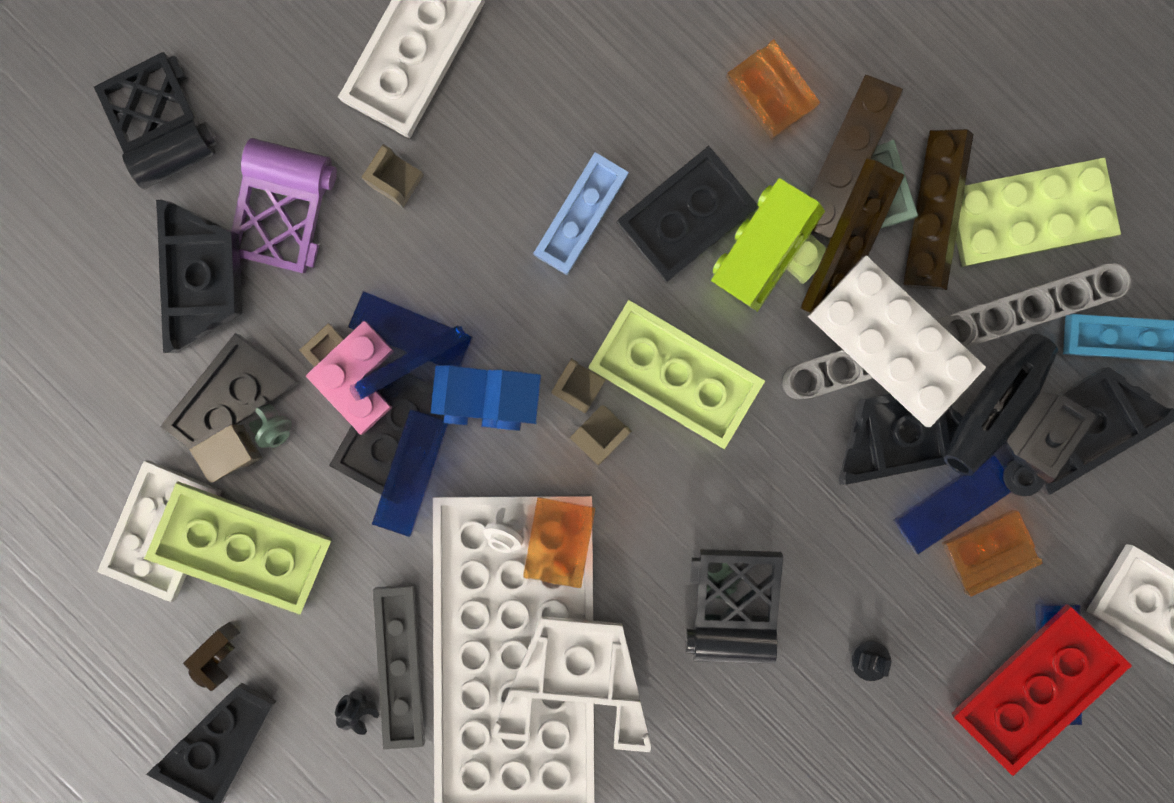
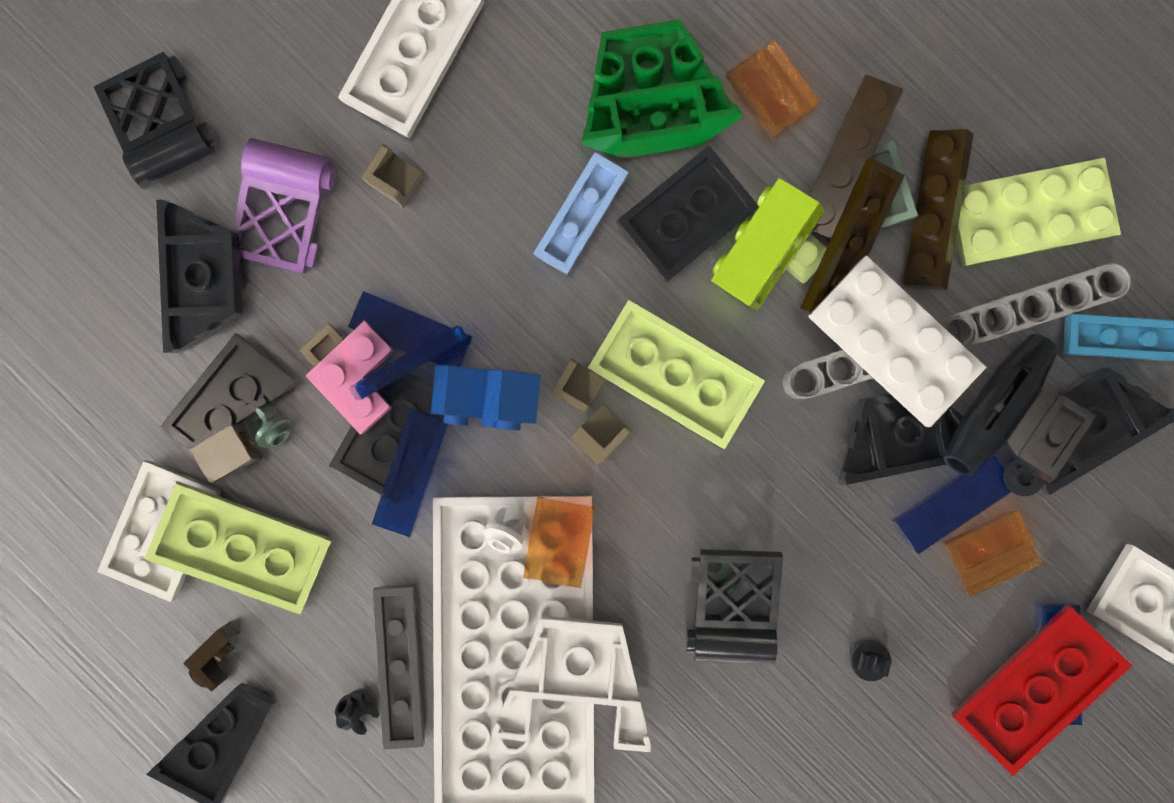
(654, 93): none -> green wedge

